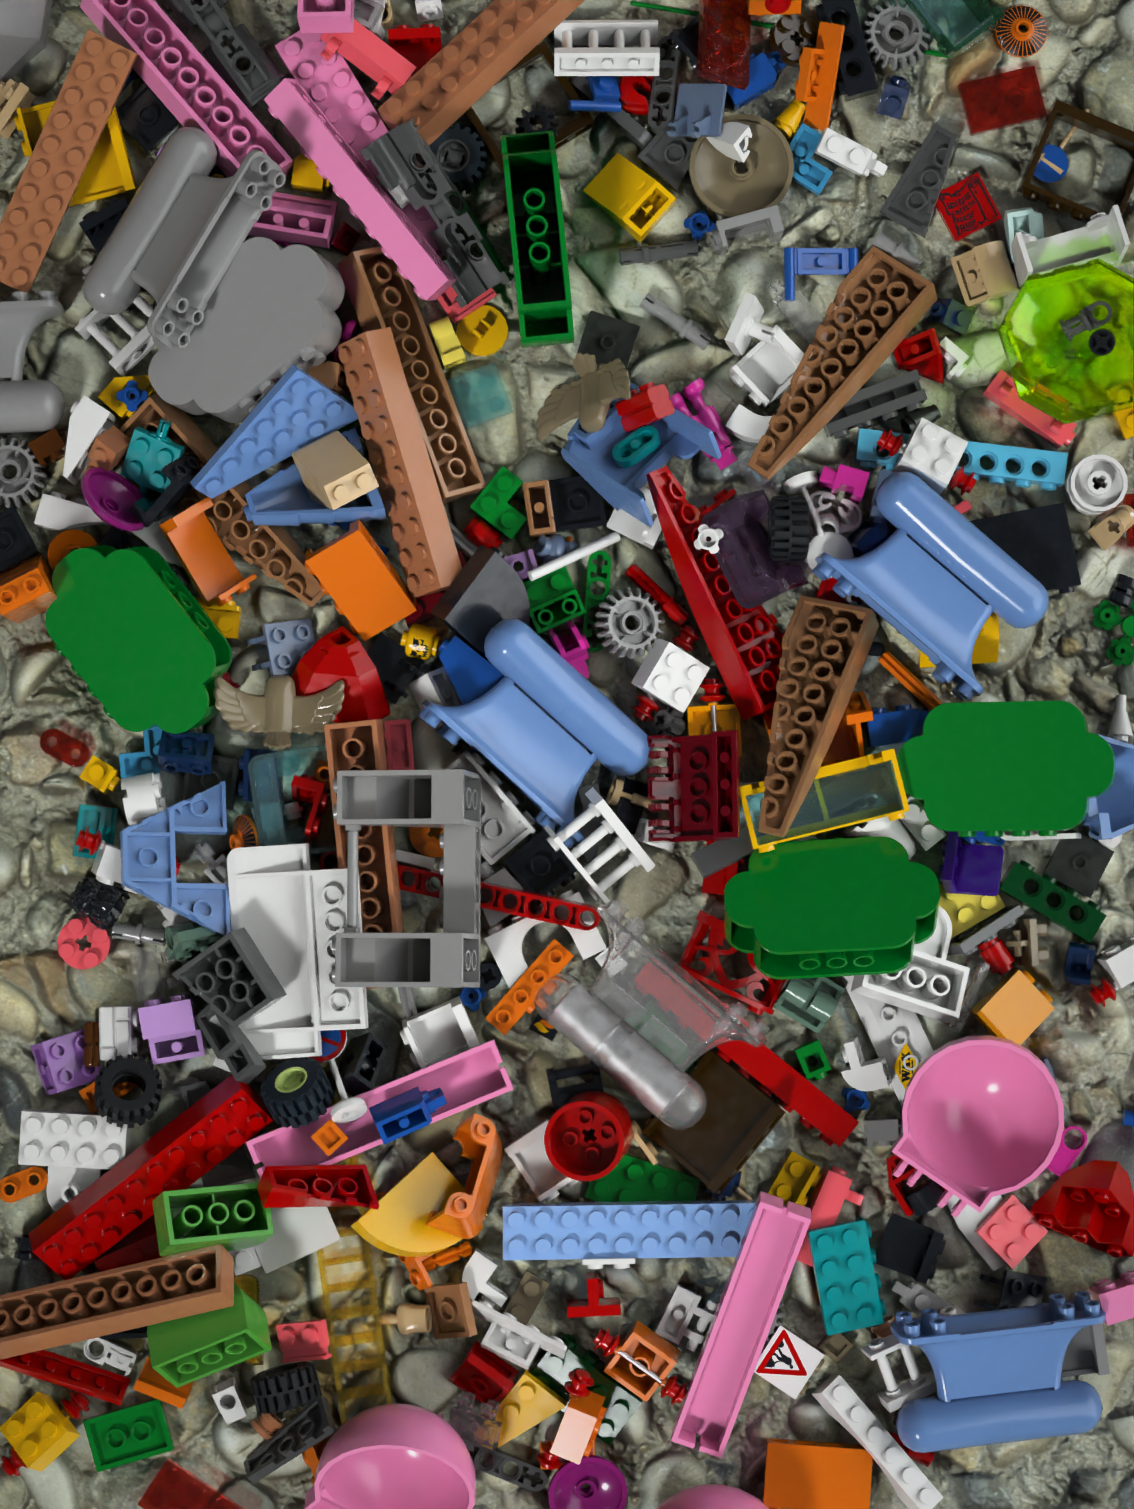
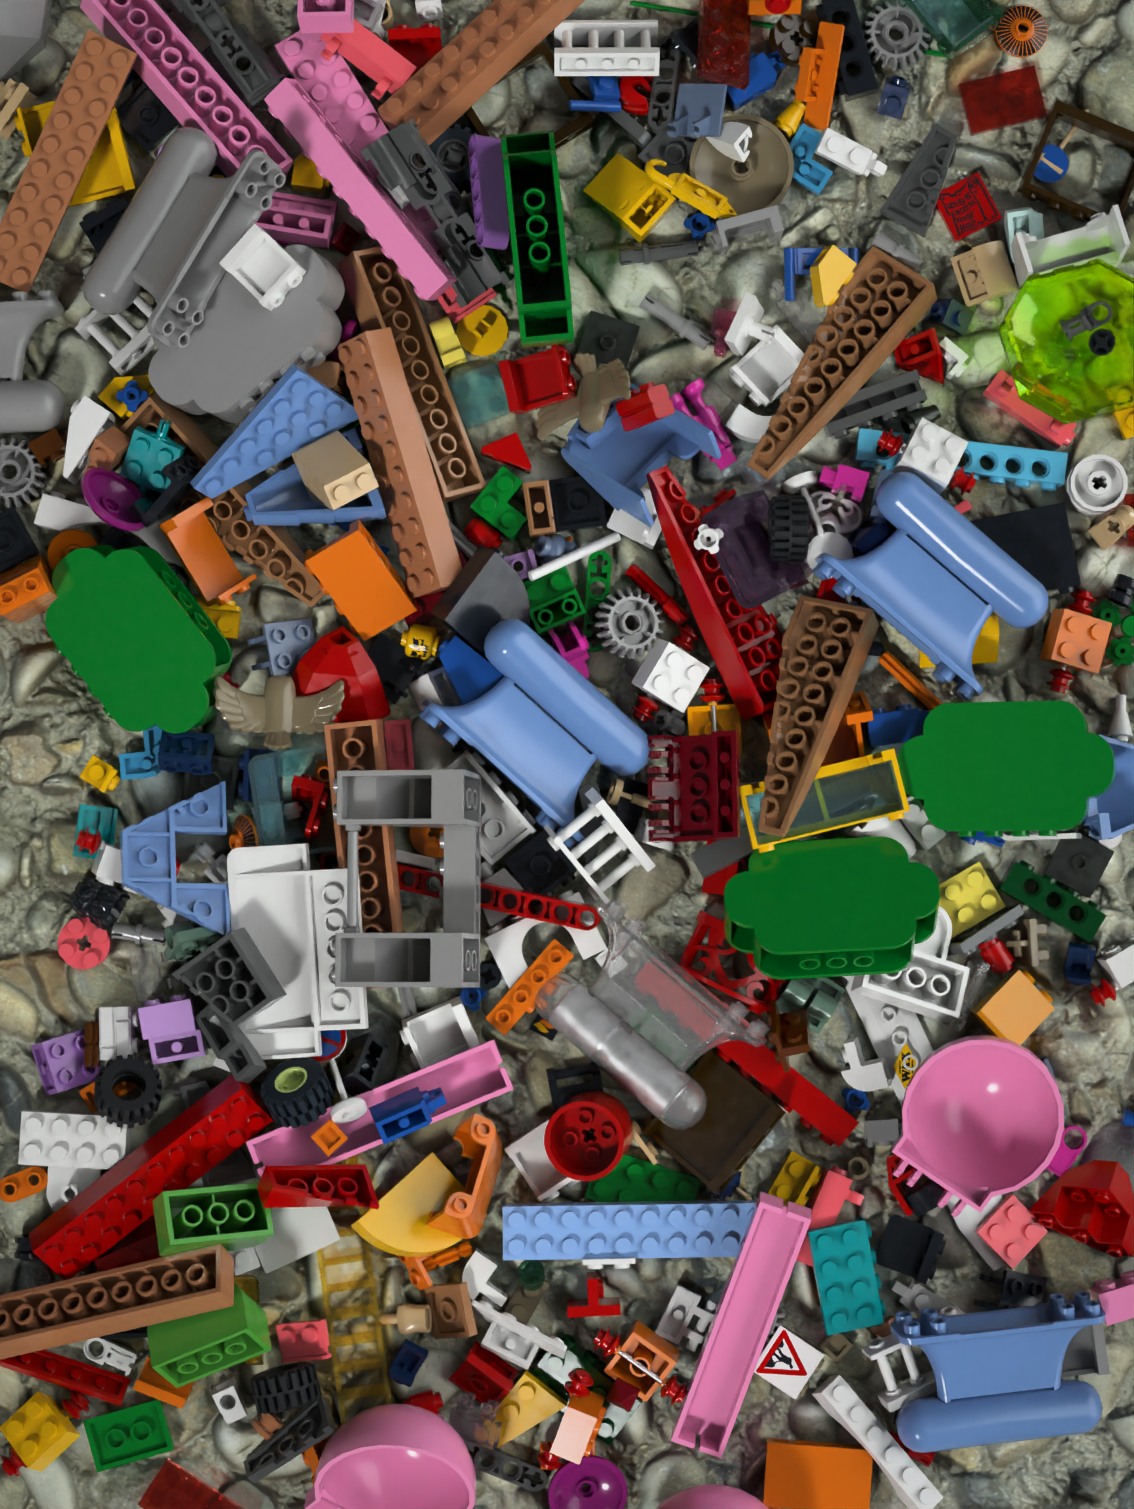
(64, 748): clear red plate -> none
(142, 797): white brick -> none
(263, 267): none -> white panel
(407, 1363): none -> dark blue bracket
(427, 1400): none -> red brick
(488, 192): none -> medium lavender beam
(508, 452): none -> red slope
(530, 1270): none -> clear green wheel
(535, 117): black gear -> none
(538, 380): none -> red panel
(623, 1394): none -> dark red slope
(636, 447): teal plate -> none
(691, 191): none -> yellow plate
(720, 325): none -> clear pink plate
(788, 1033): none -> reddish brown bracket
(810, 1049): green brick -> none
(829, 273): none -> yellow slope
(866, 1166): none -> dark tan plate
(970, 867): dark purple bracket -> none
(1074, 641): none -> orange brick

